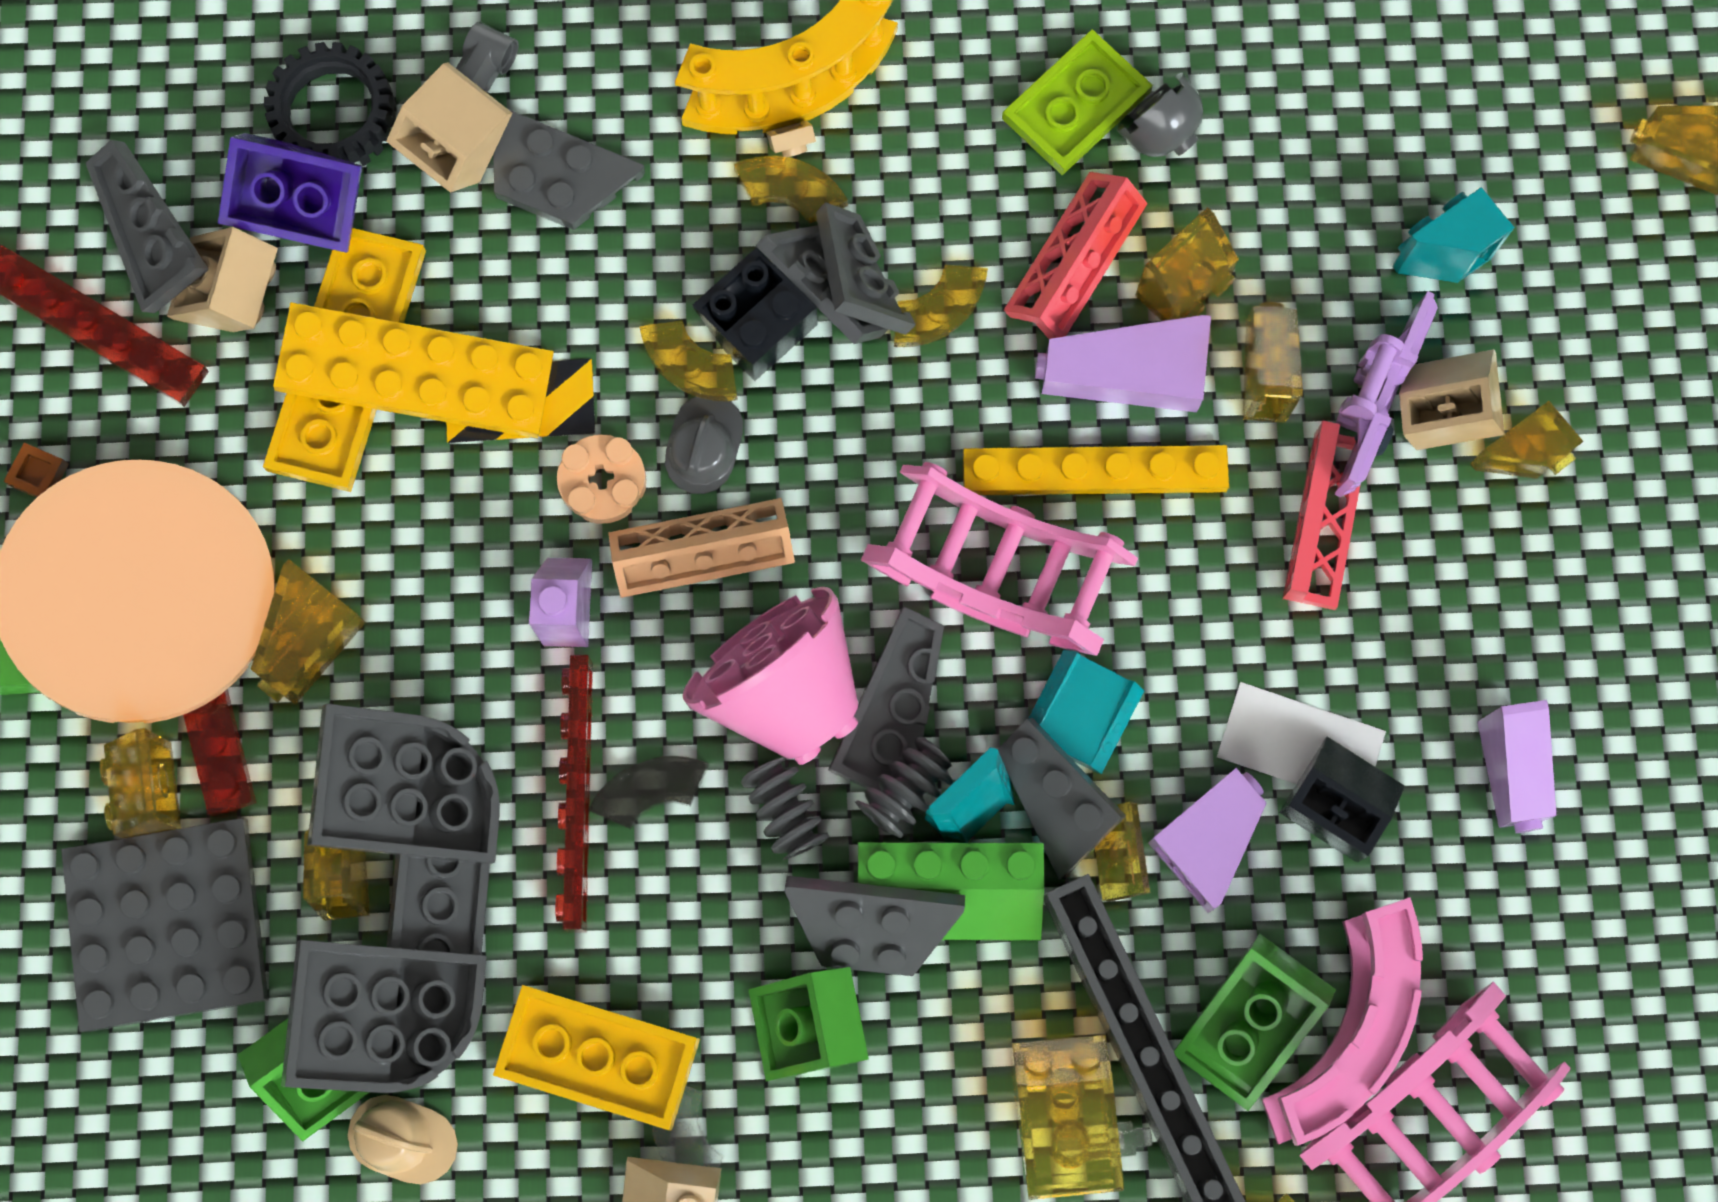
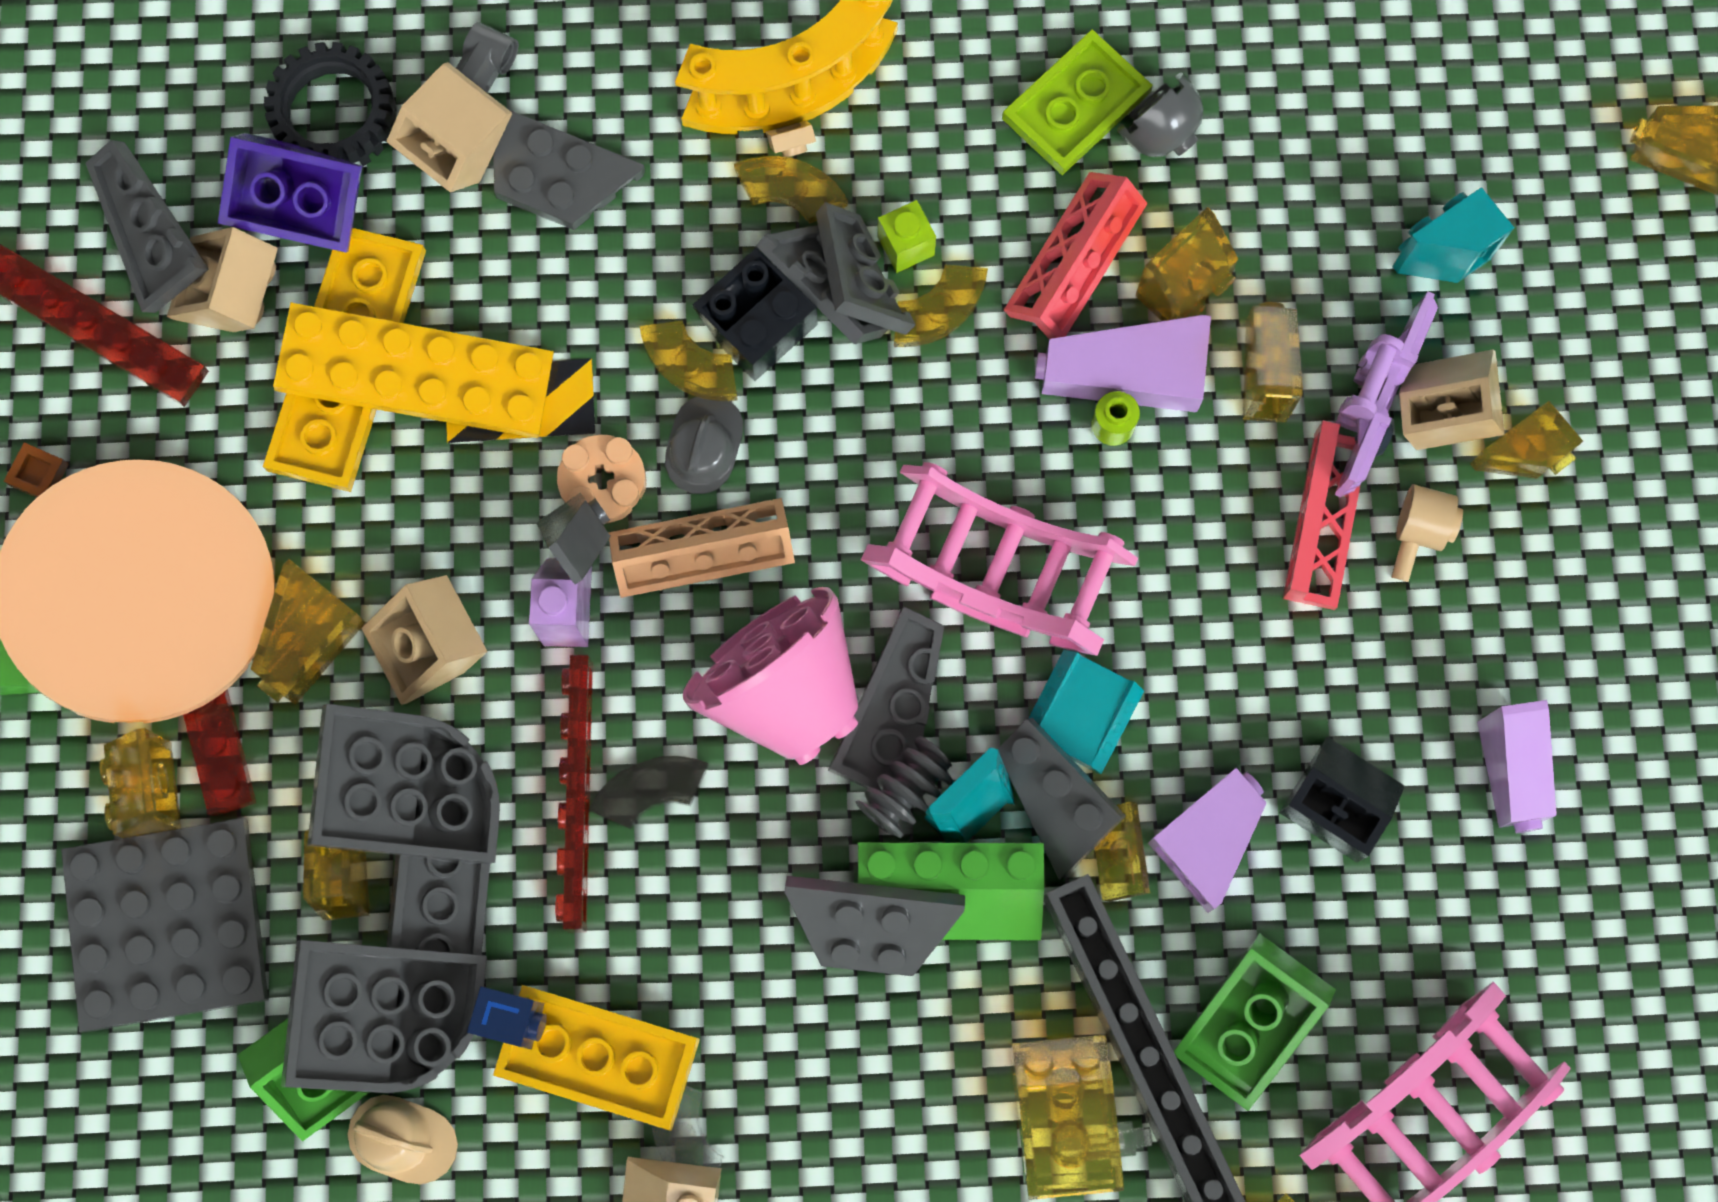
(423, 638): none -> tan slope
(507, 1018): none -> dark blue brick
(576, 535): none -> dark grey slope
(783, 808): dark grey piece -> none
(808, 1023): bright green slope -> none
(906, 236): none -> lime brick
(1096, 470): yellow plate -> none
(1114, 430): none -> lime brick
(1284, 734): white sticker -> none
(1373, 1031): bright pink fence -> none
(1426, 520): none -> tan piece

